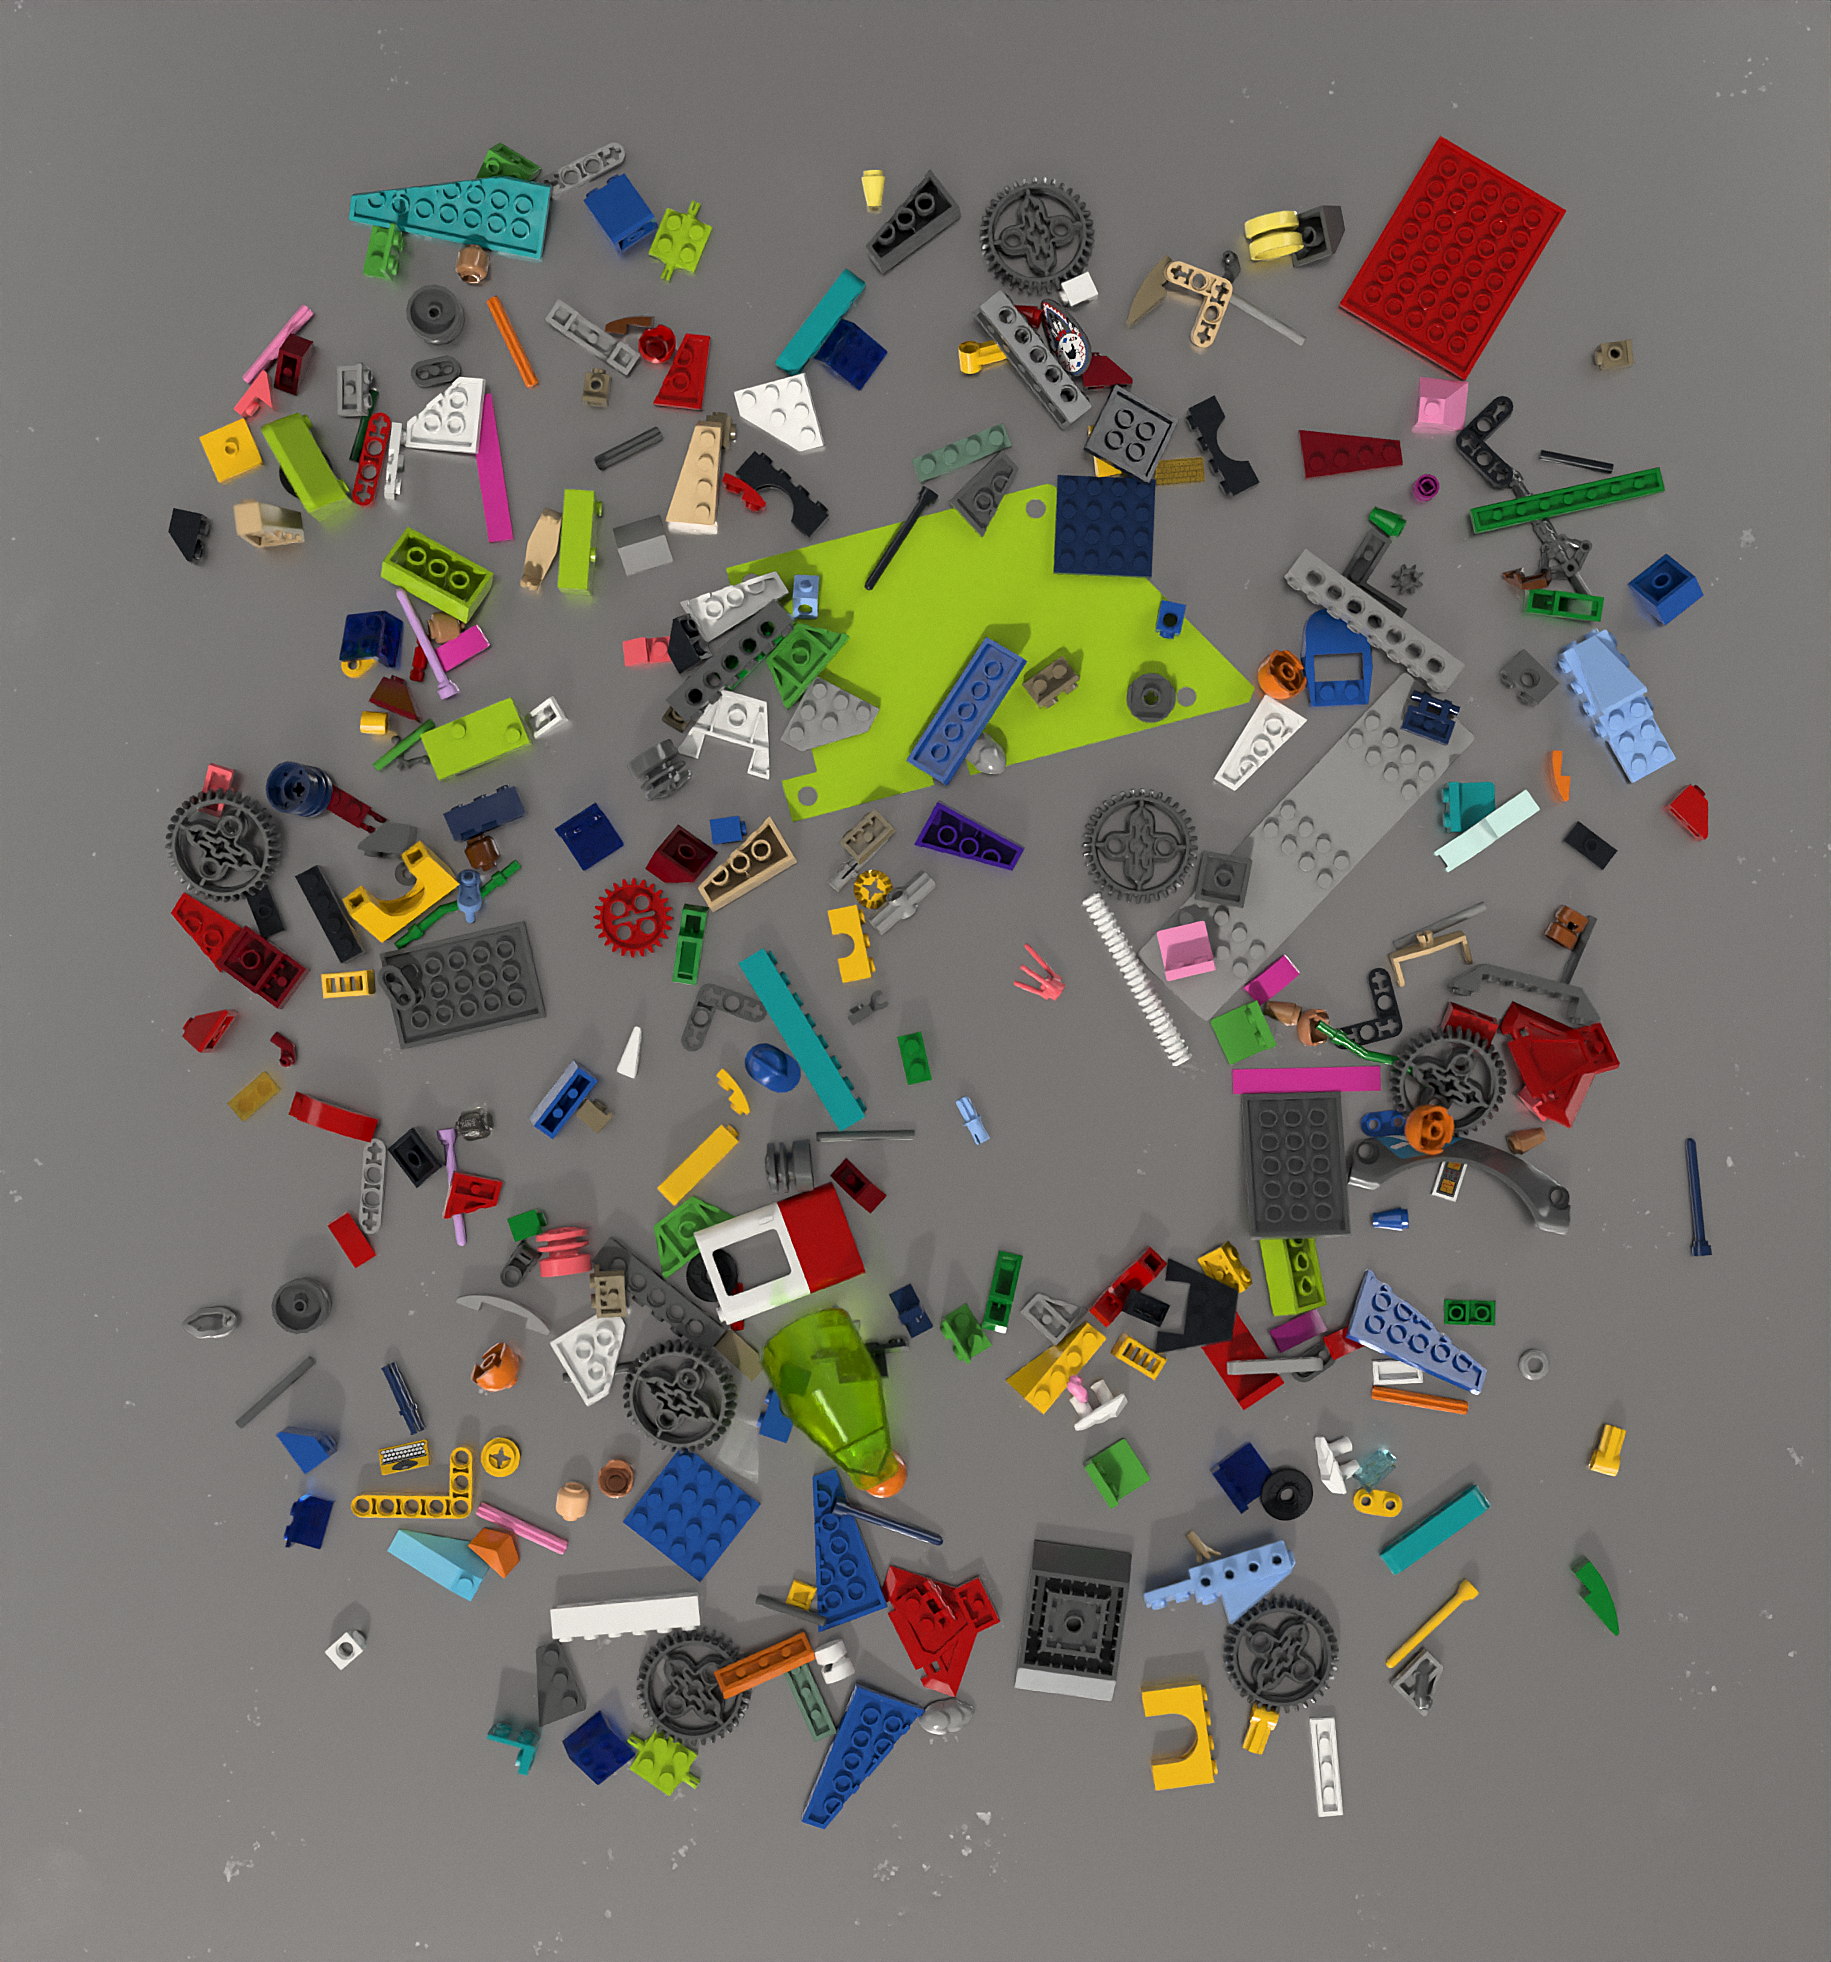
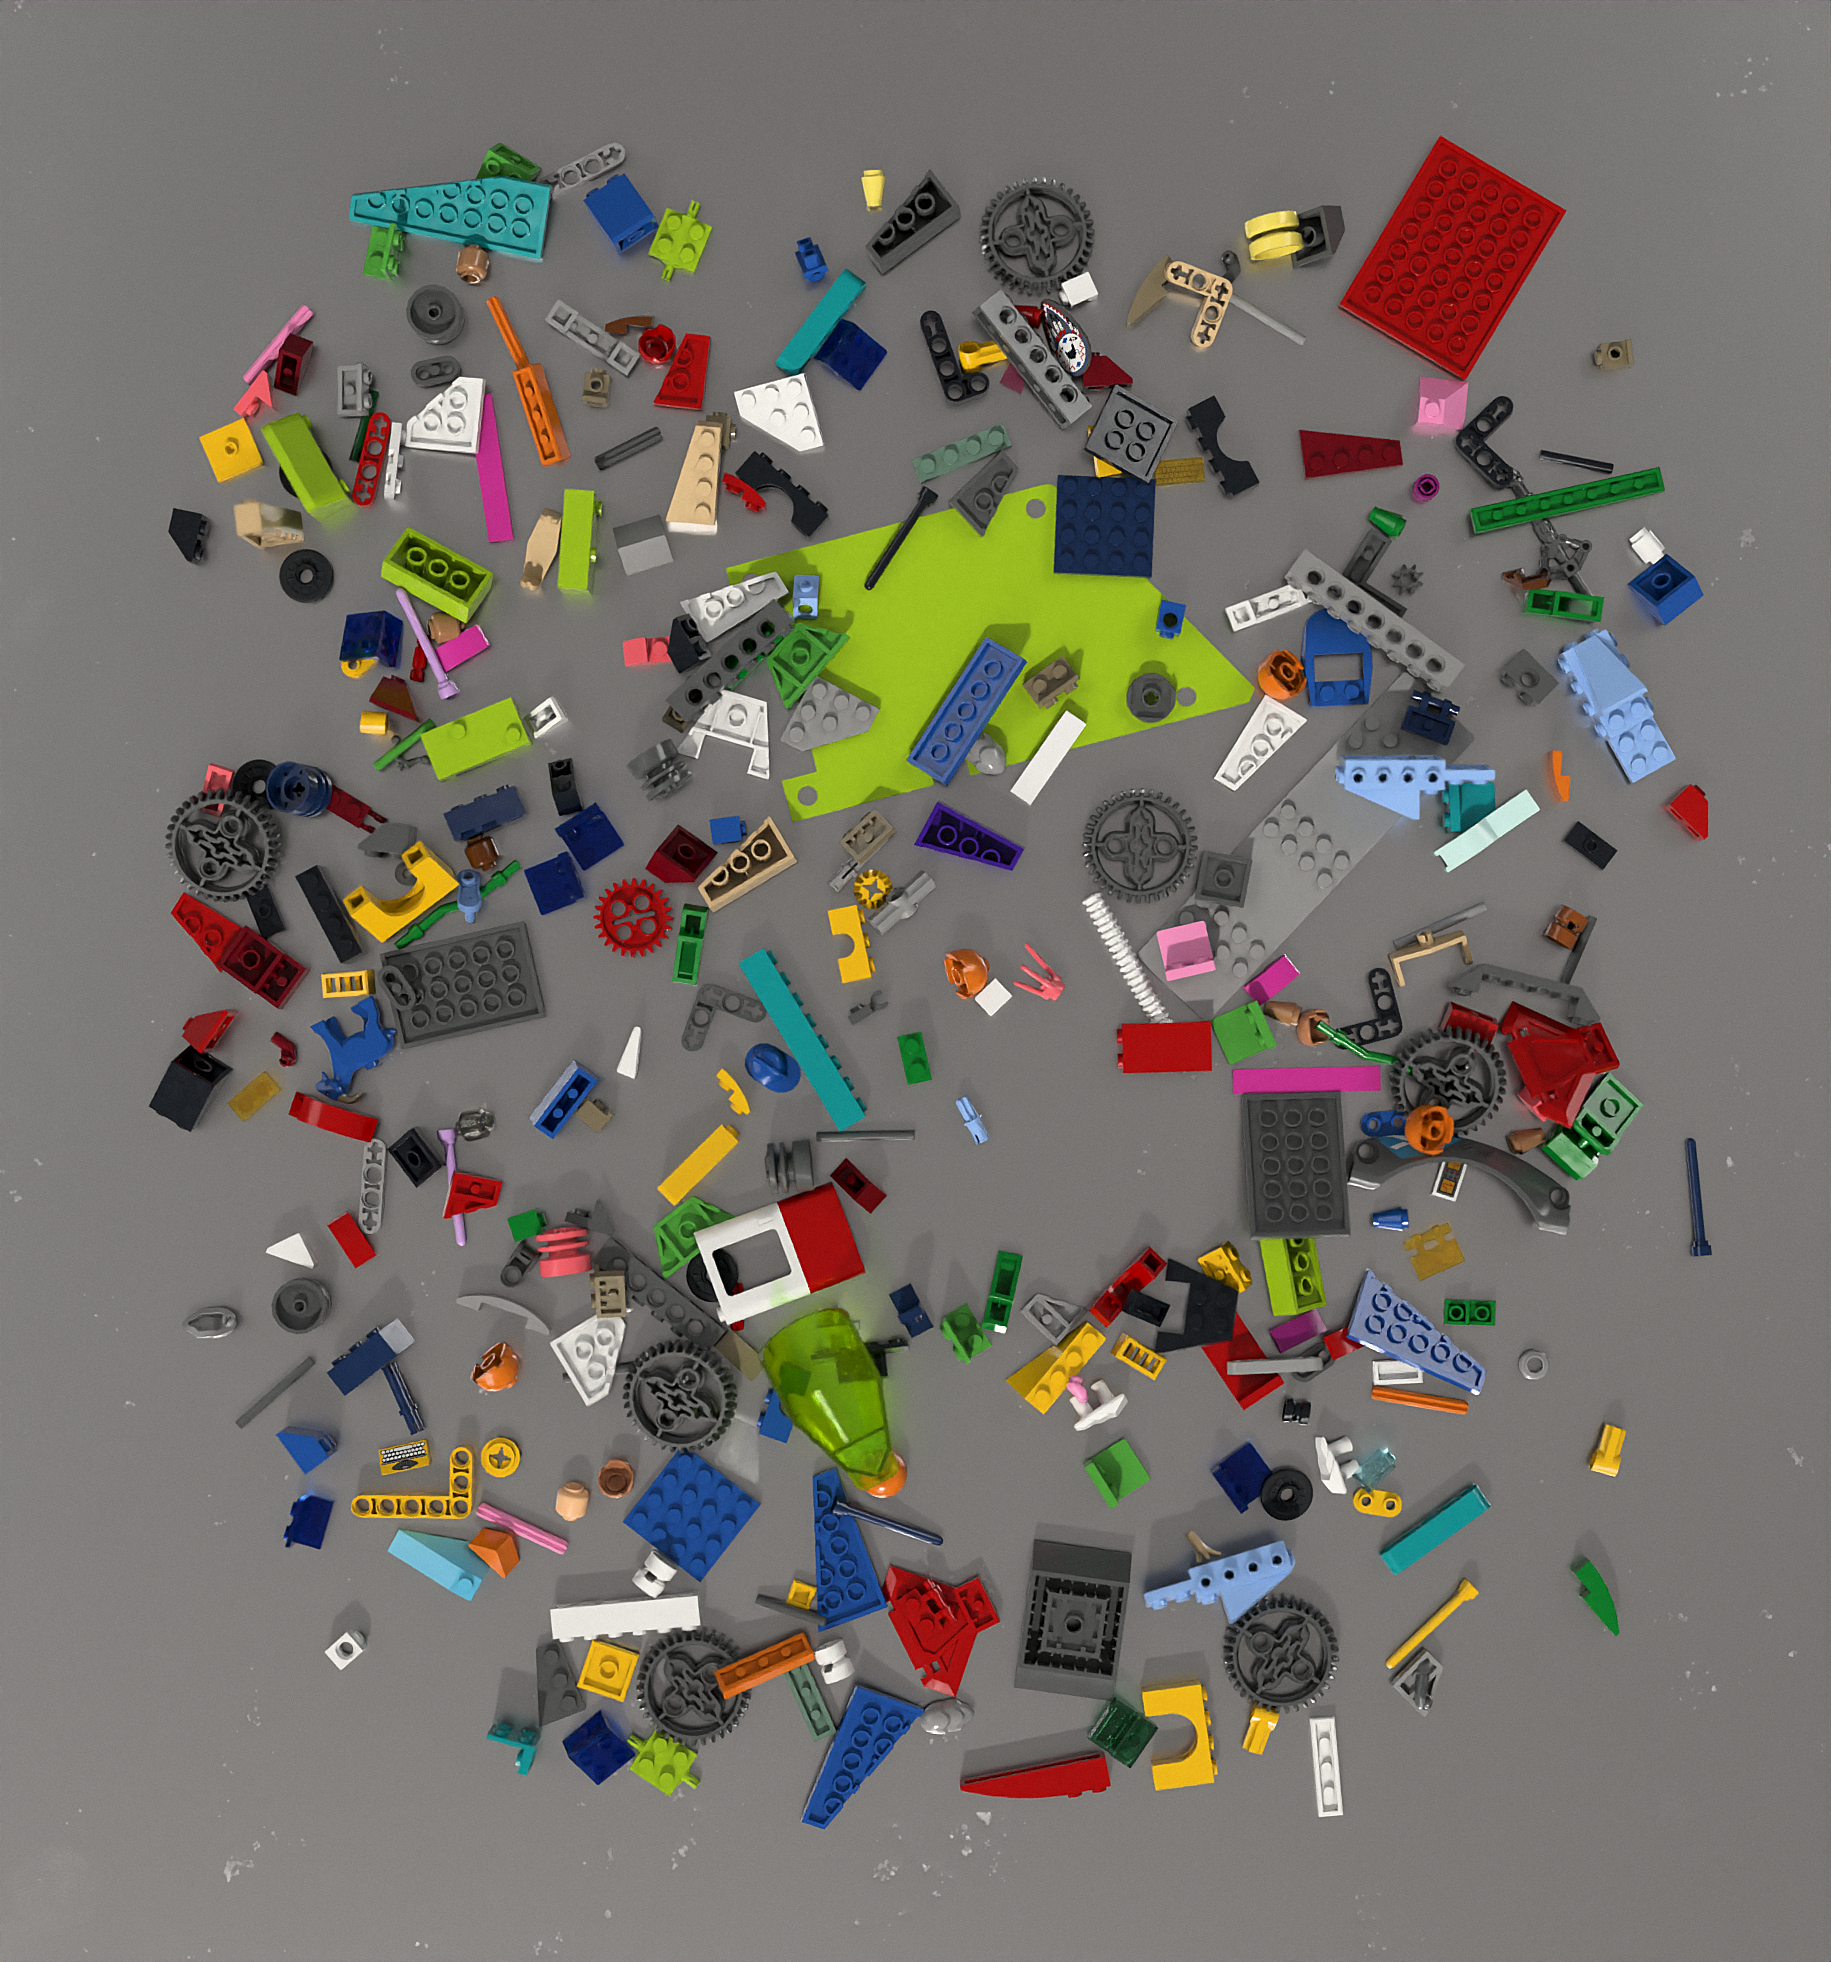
(189, 1087): none -> black slope
(247, 775): none -> black wheel
(291, 570): none -> black wheel
(295, 1250): none -> white slope
(354, 1052): none -> blue animal
(369, 1356): none -> dark blue wedge
(541, 414): none -> orange slope
(555, 883): none -> clear blue bracket
(565, 787): none -> black slope
(598, 1222): none -> dark grey slope
(608, 1670): none -> yellow plate
(661, 1568): none -> white wheel
(811, 260): none -> blue hips
(947, 357): none -> black beam
(967, 971): none -> orange cylinder
(993, 997): none -> white panel
(1012, 379): none -> clear pink tile
(1045, 1780): none -> red slope
(1048, 757): none -> white tile
(1123, 1732): none -> clear green brick
(1165, 1047): none -> red panel
(1267, 606): none -> white slope
(1296, 1411): none -> black wheel
(1398, 779): none -> light blue wedge
(1437, 1258): none -> clear yellow plate
(1596, 1128): none -> green piece
(1647, 546): none -> white brick

